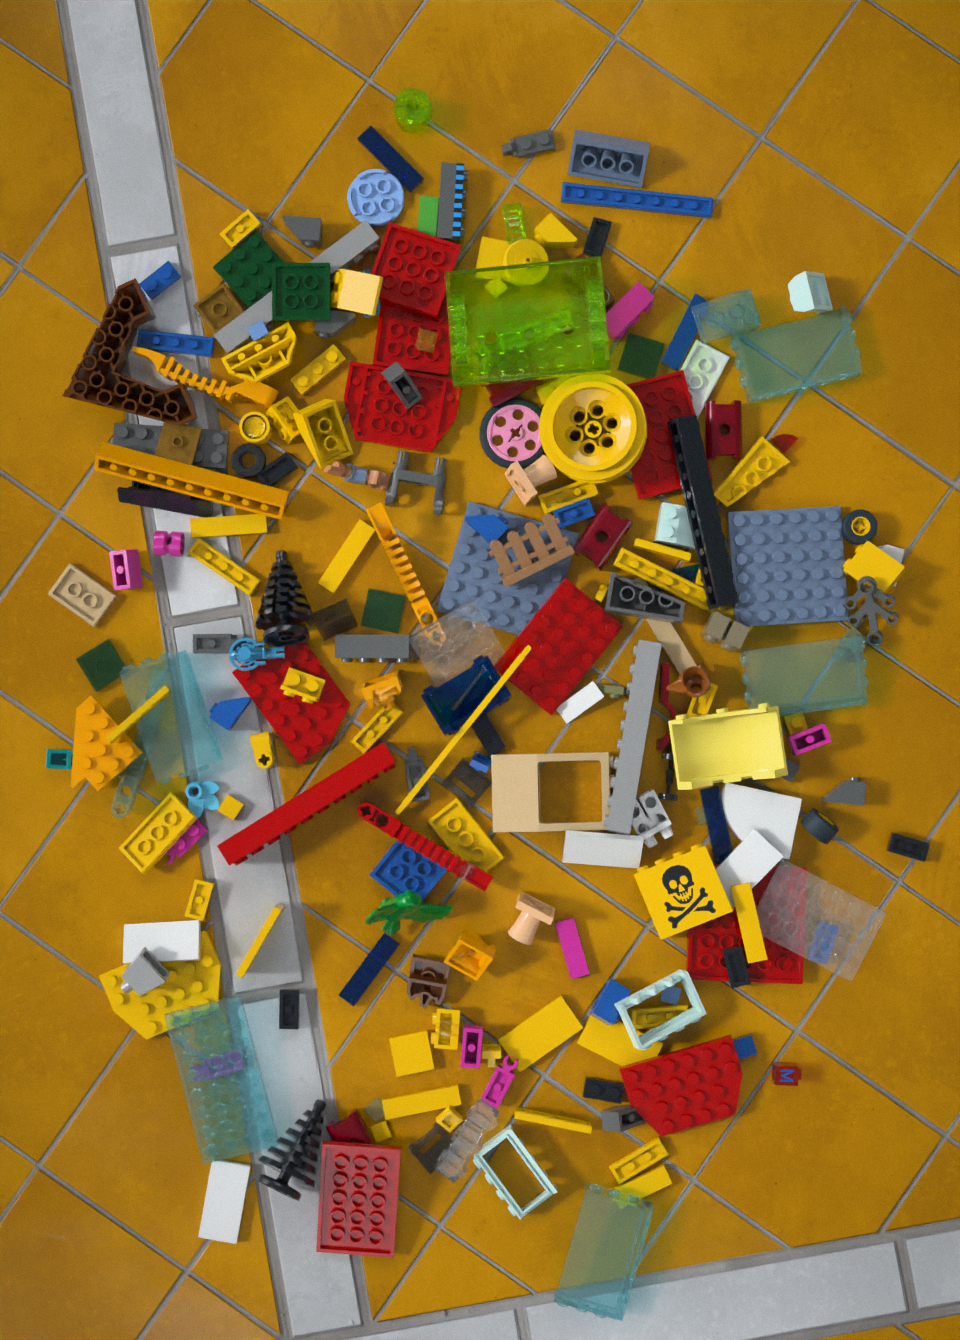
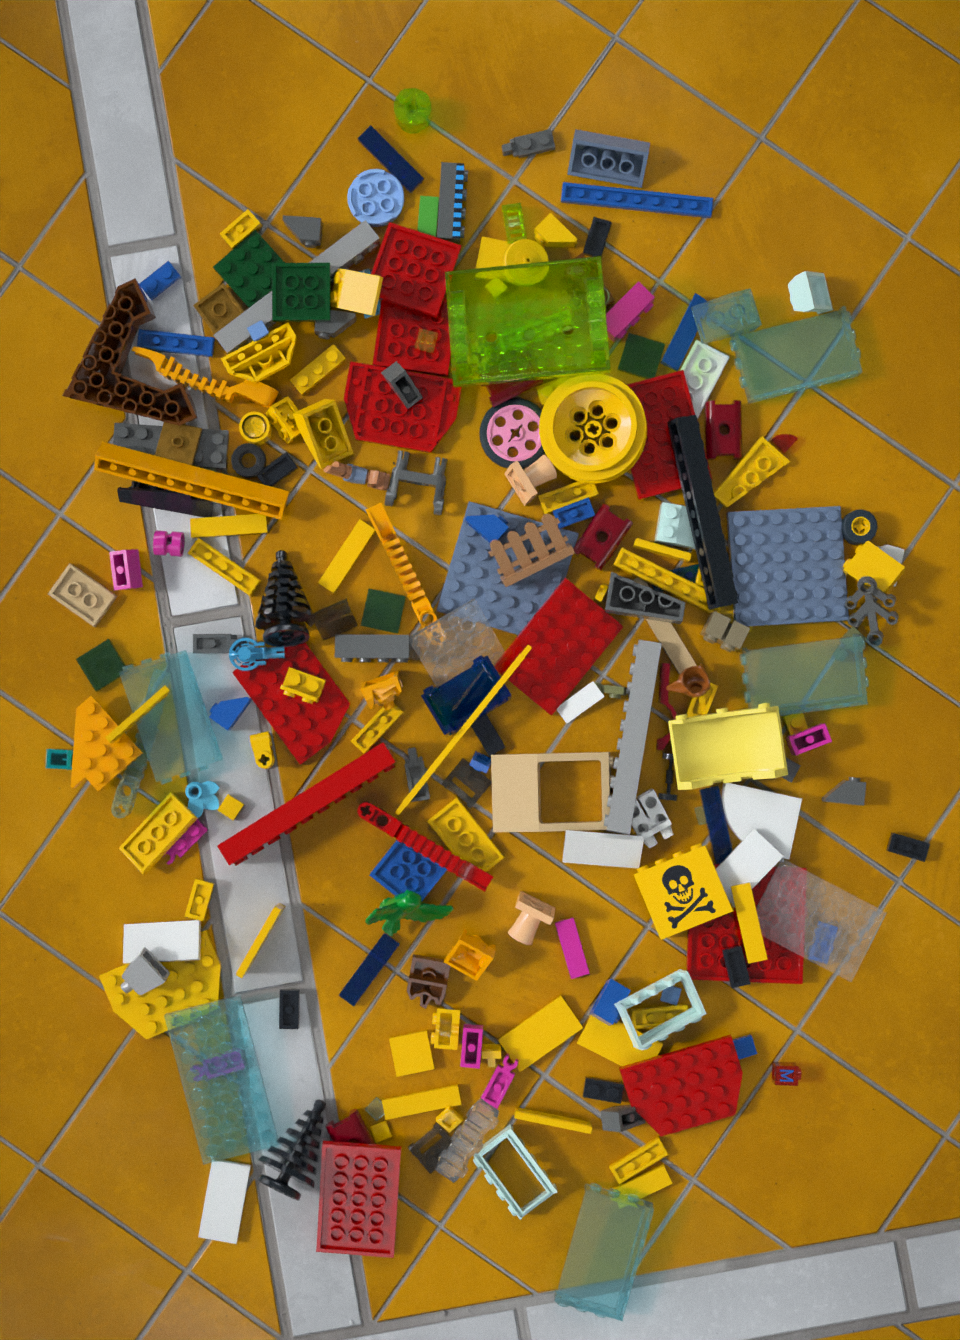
(819, 826): black wheel -> none

